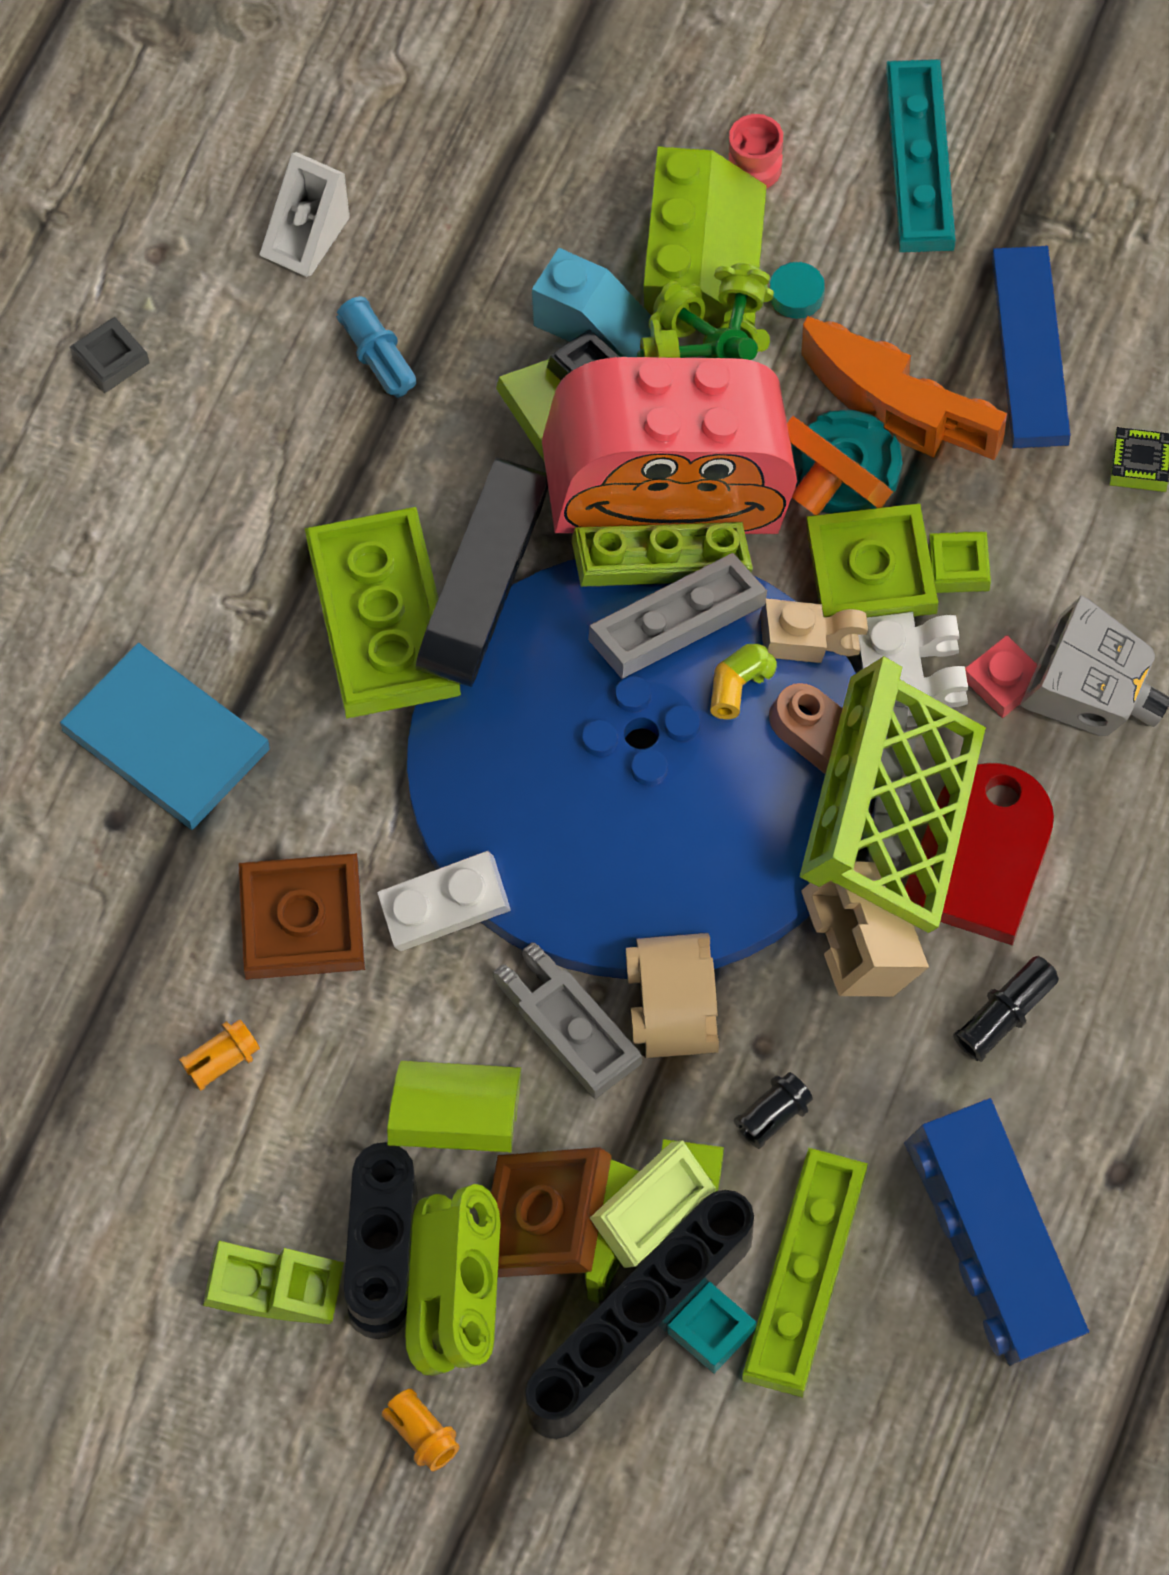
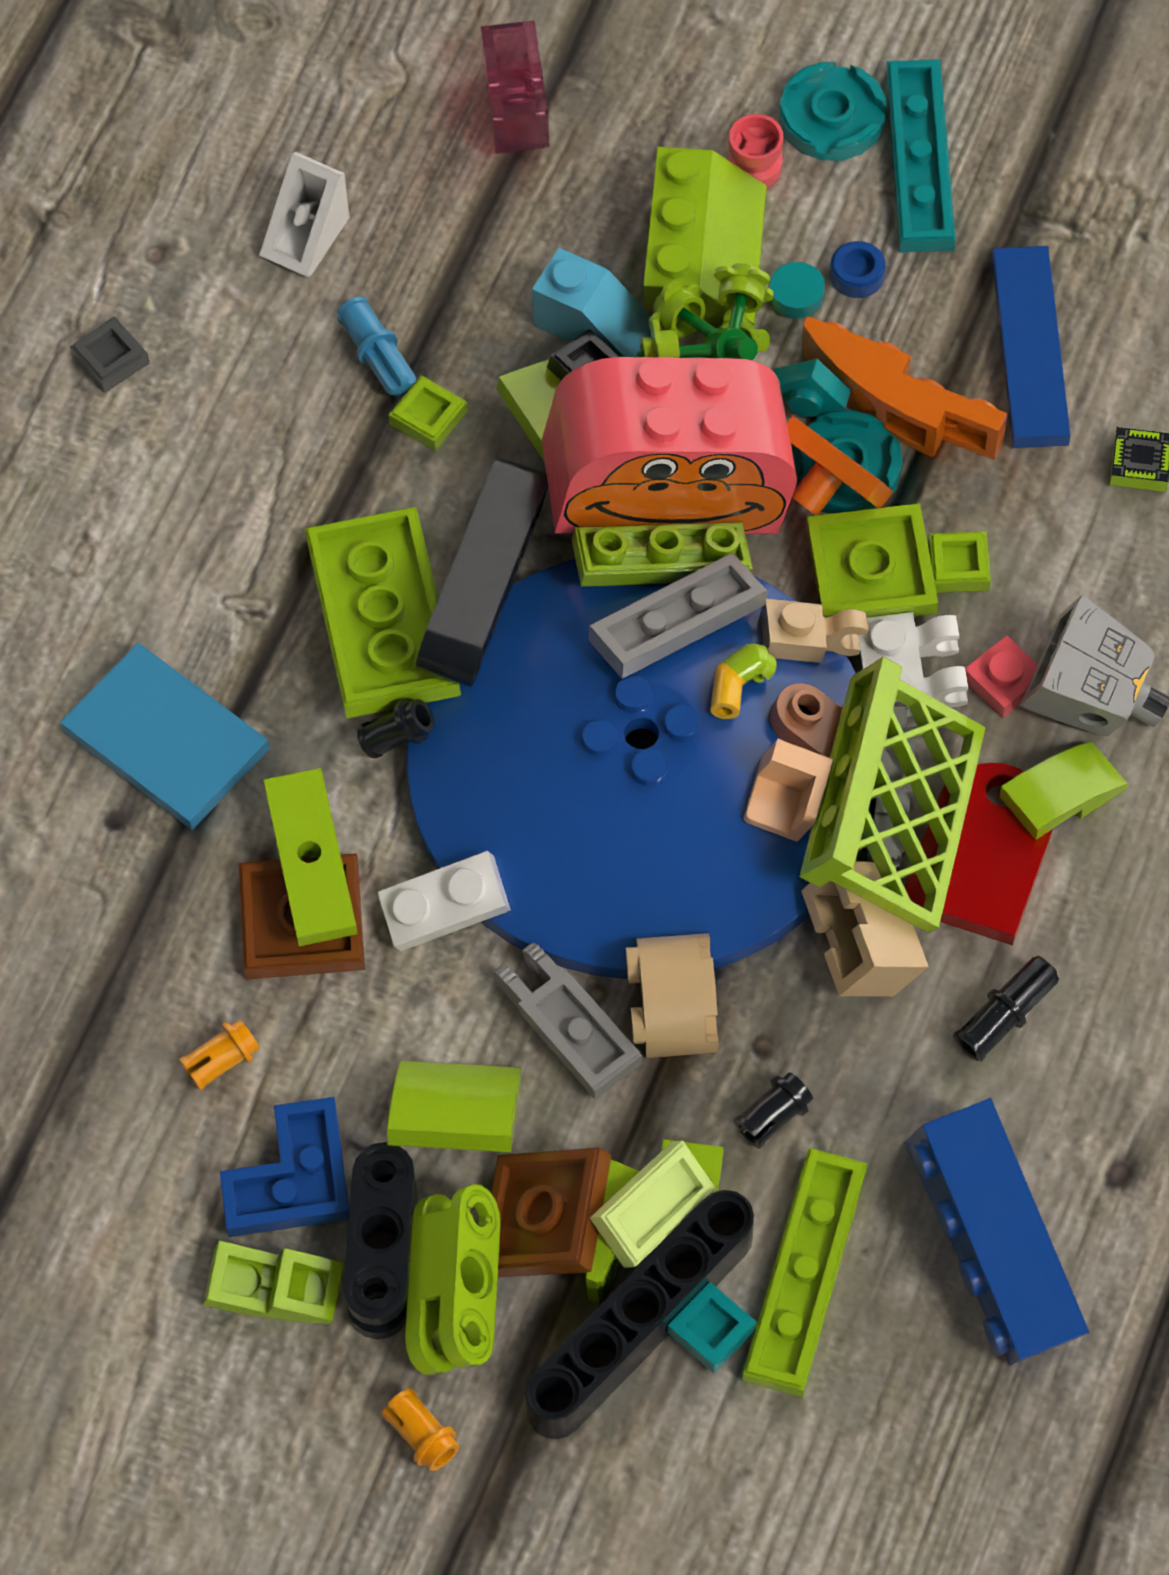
(300, 1189): none -> blue plate
(303, 830): none -> lime tile
(407, 722): none -> black pin
(428, 413): none -> lime tile
(515, 86): none -> clear pink brick
(787, 790): none -> light nougat panel
(811, 388): none -> teal plate
(832, 111): none -> teal tile
(857, 269): none -> blue tile
(1061, 787): none -> lime slope

